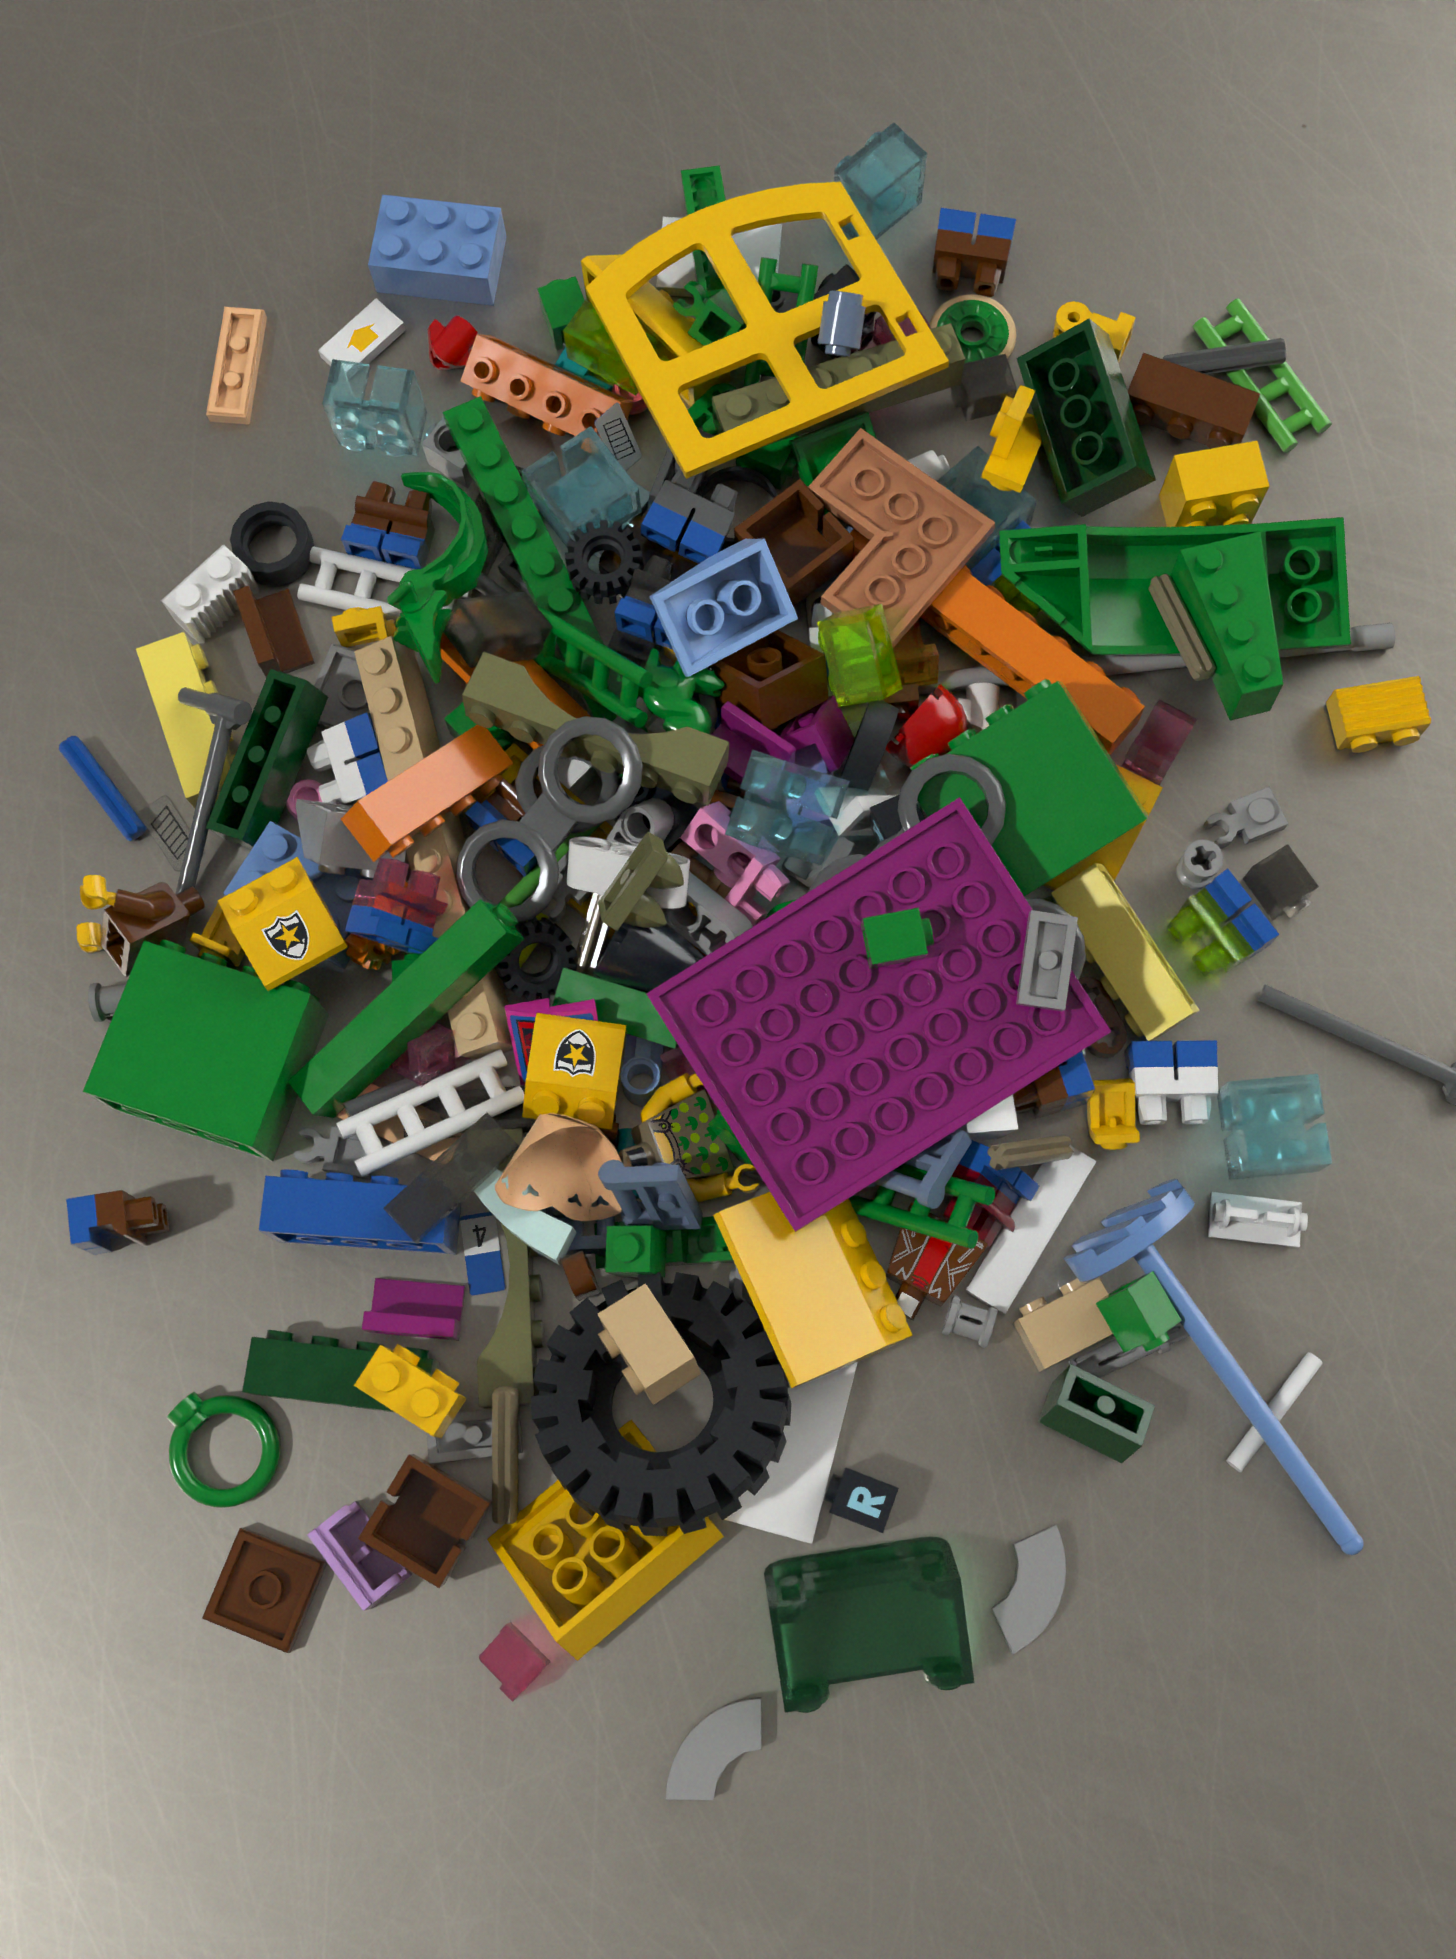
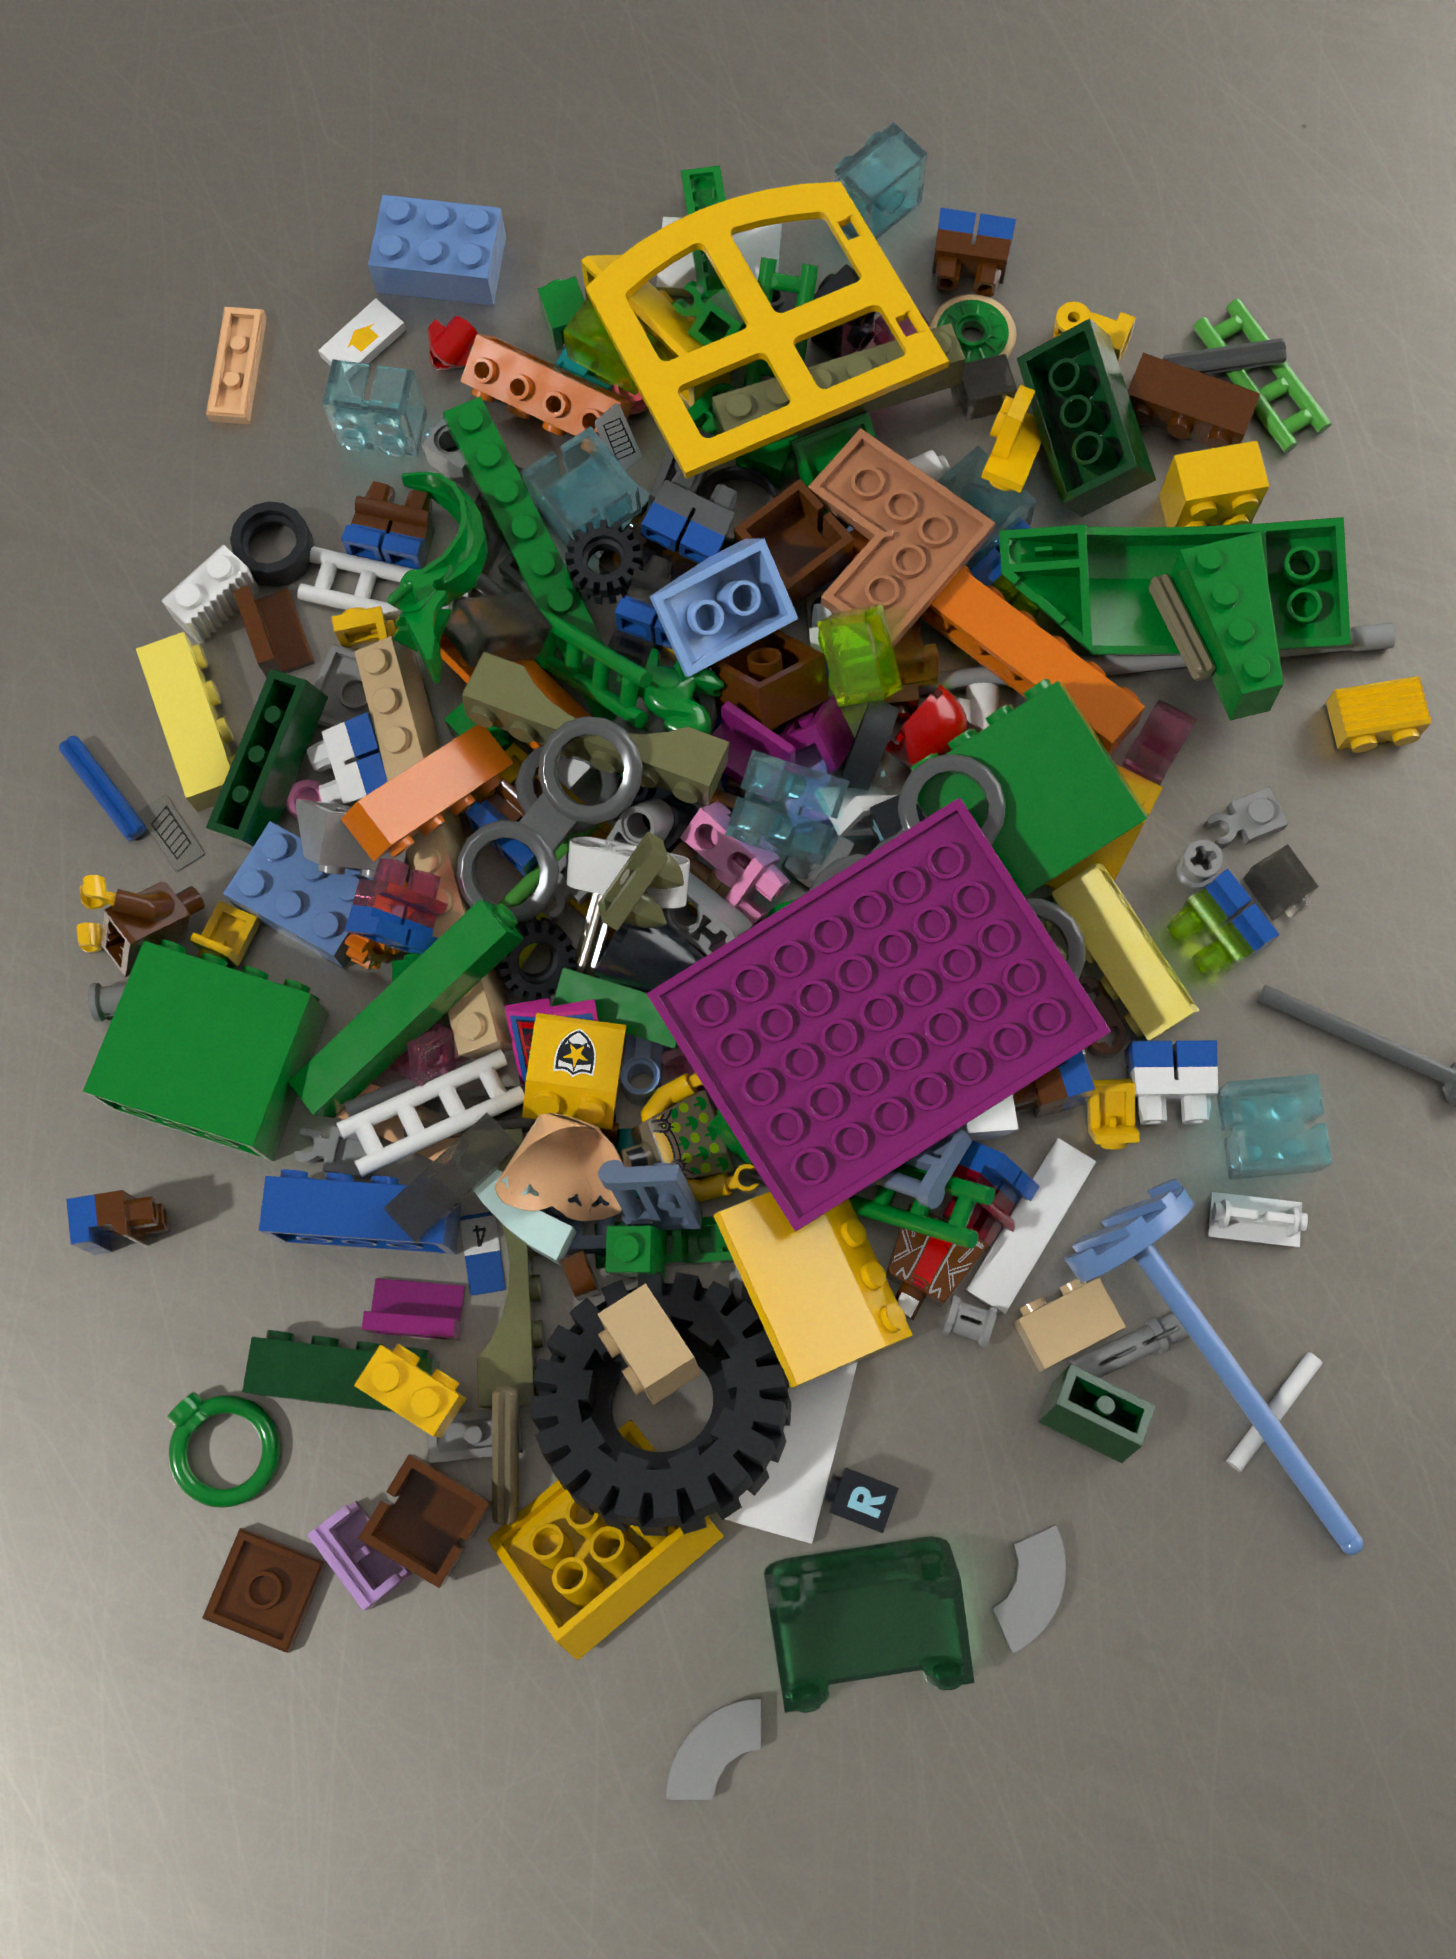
(226, 714): dark grey bar -> none
(282, 923): yellow slope -> none
(513, 1661): clear pink panel -> none
(841, 323): sand blue brick -> none
(896, 937): green brick -> none
(1029, 1152): dark tan axle -> none
(1047, 960): light grey plate -> none
(1139, 1313): green brick -> none

